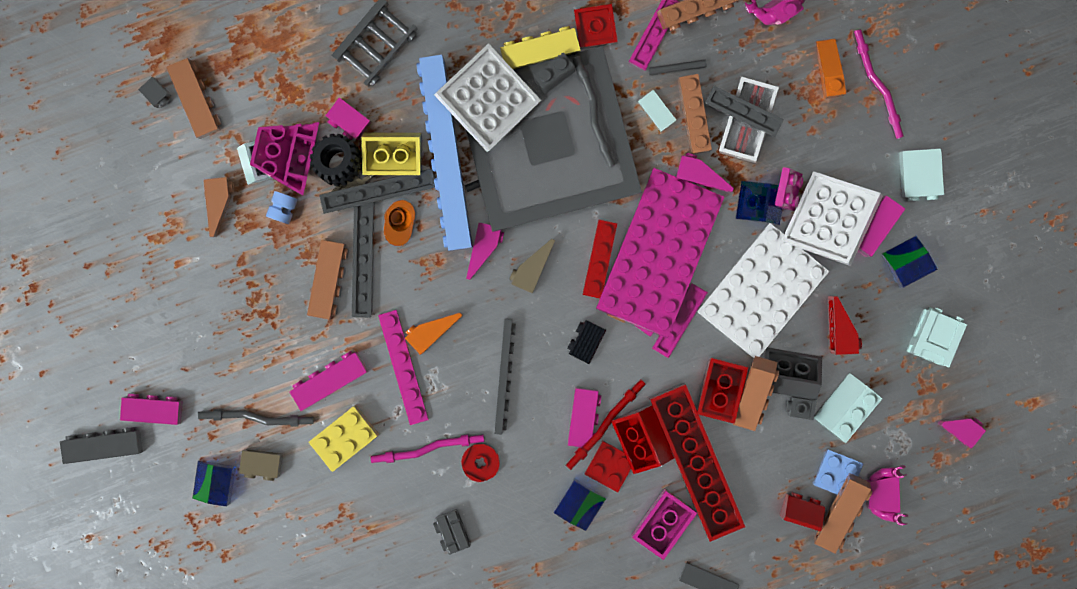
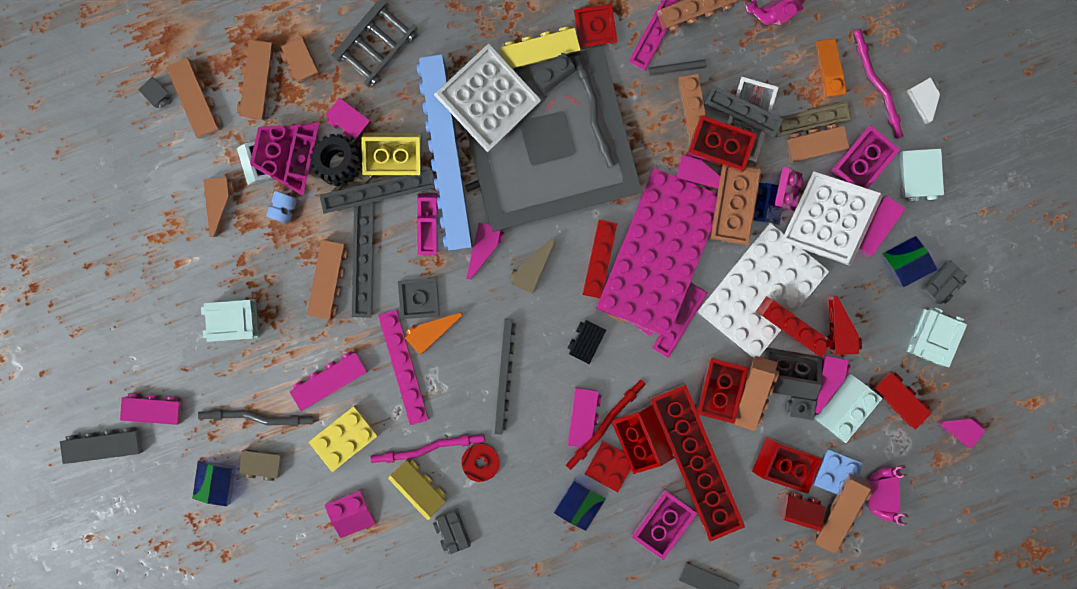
(230, 320): none -> light aqua container
(256, 80): none -> nougat brick
(299, 60): none -> nougat brick
(350, 513): none -> dark pink slope
(399, 222): orange piece -> none
(418, 298): none -> dark grey plate
(418, 488): none -> light yellow slope
(427, 223): none -> dark pink slope
(657, 110): light aqua tile -> none
(721, 143): none -> red brick
(735, 205): none -> nougat tile
(786, 465): none -> red slope
(794, 326): none -> red brick
(814, 119): none -> dark tan tile
(817, 143): none -> nougat brick
(833, 374): none -> dark pink slope
(865, 158): none -> dark pink brick
(902, 399): none -> red brick
(925, 98): none -> white slope
(945, 282): none -> dark grey brick

